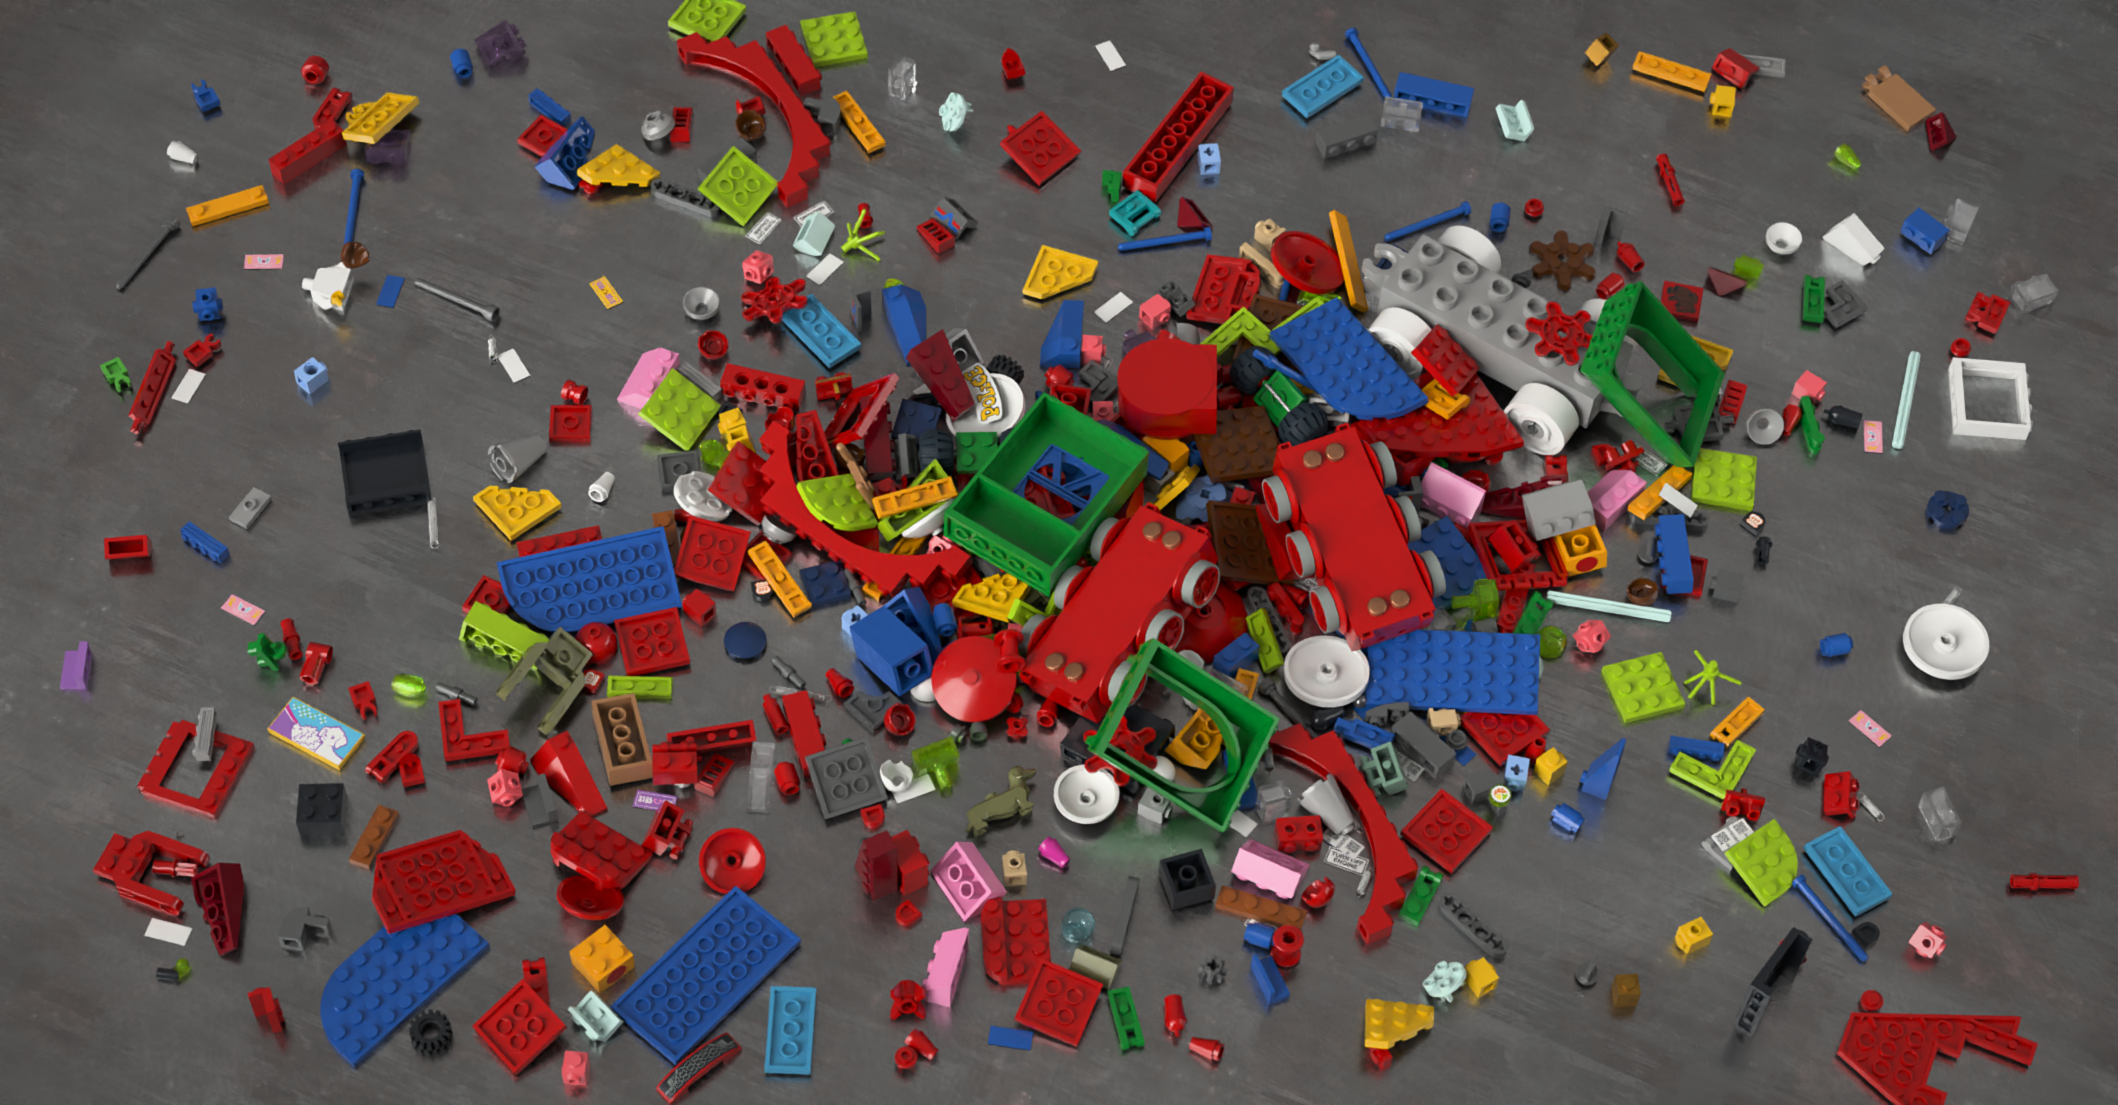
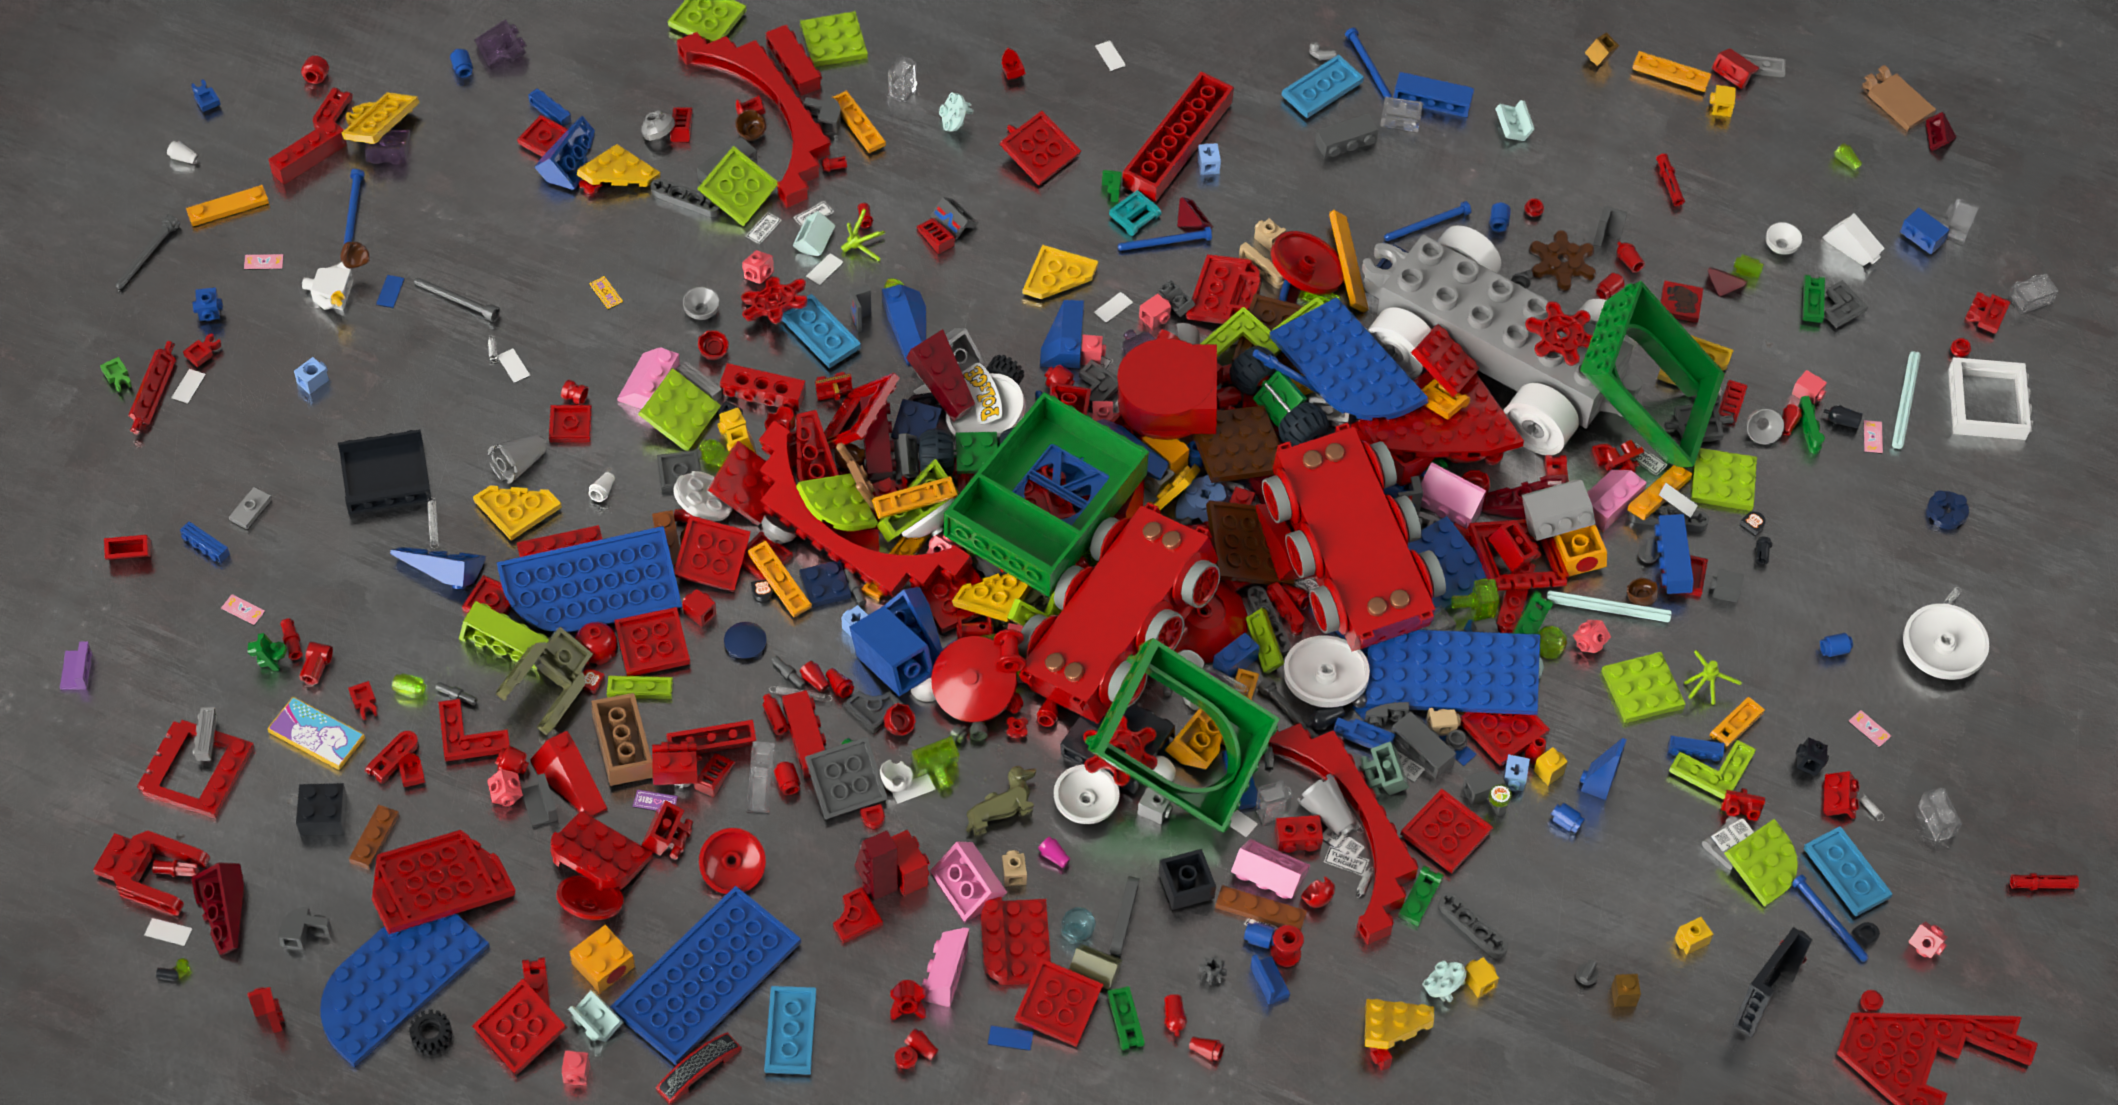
(449, 569): none -> wedge
(813, 674): none -> red cone
(833, 163): none -> red pin
(858, 916): none -> red tile
(907, 914): red tile -> none
(944, 619): blue brick -> none

